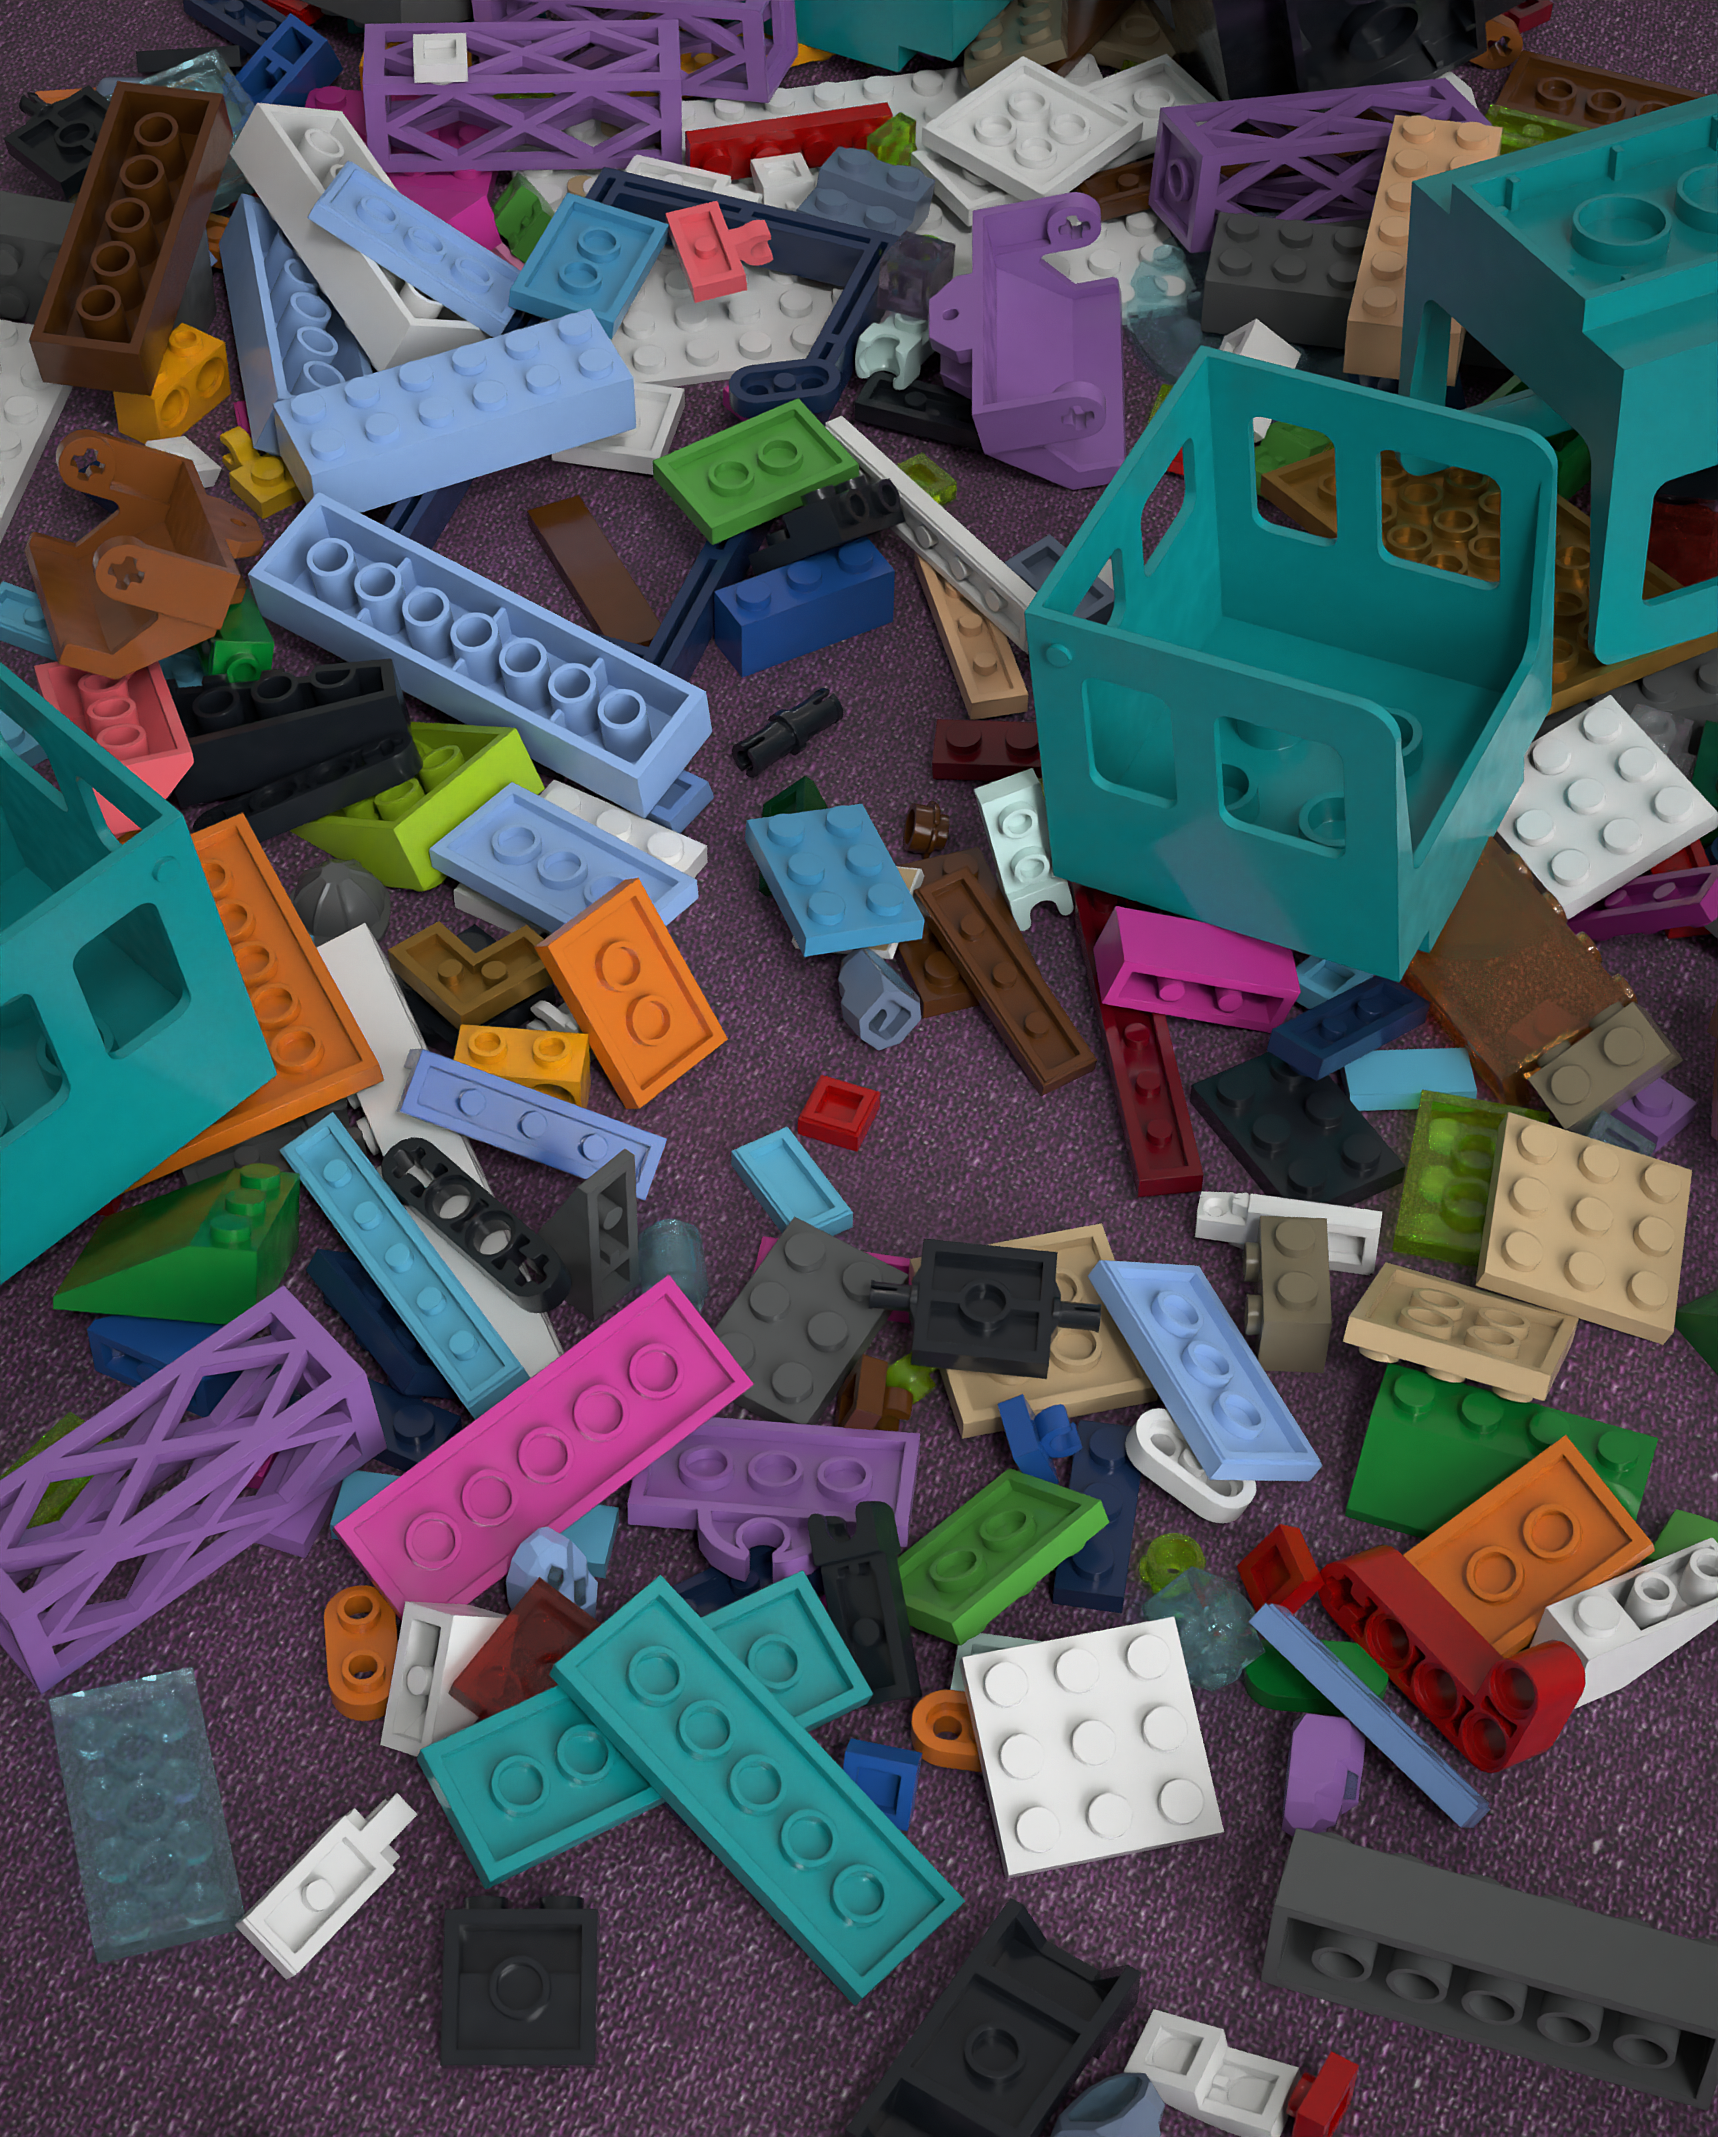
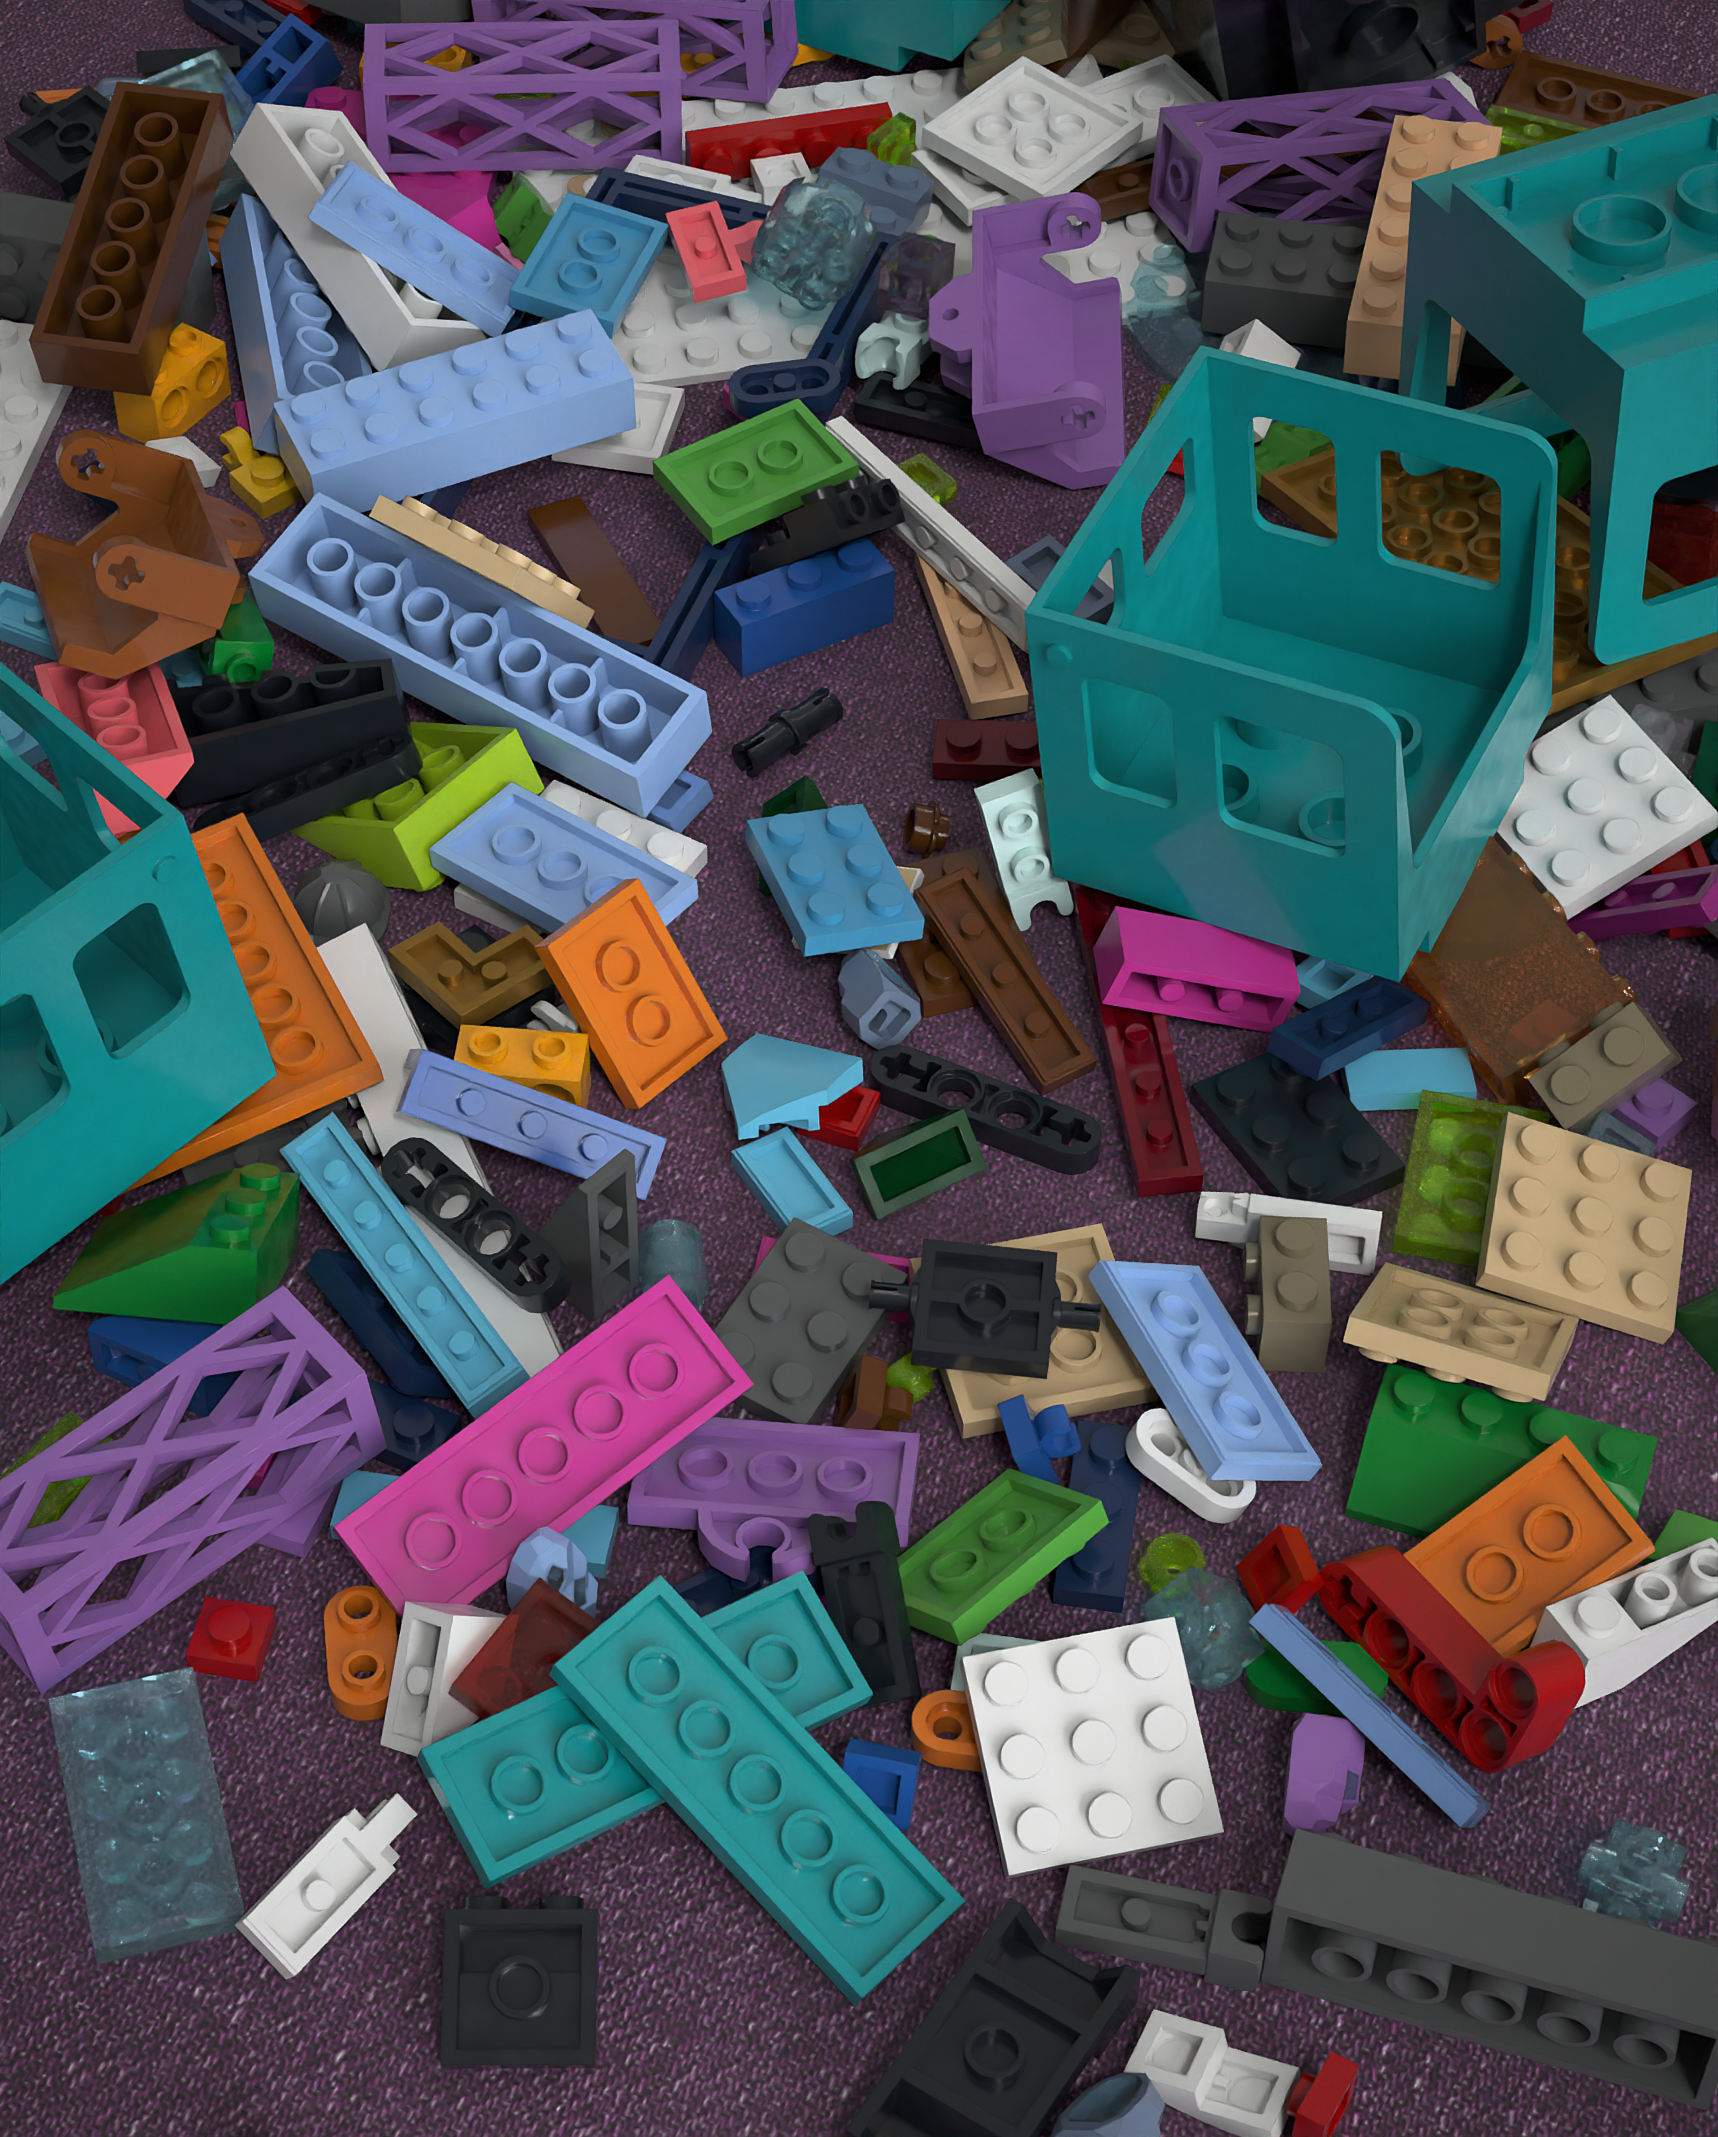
(231, 1639): none -> red plate
(440, 58): white plate -> none
(483, 557): none -> tan plate
(784, 1083): none -> medium azure slope
(814, 241): none -> clear light blue brick
(916, 1161): none -> dark green slope
(988, 1102): none -> black beam
(1166, 1925): none -> dark grey plate
(1635, 1875): none -> clear light blue brick

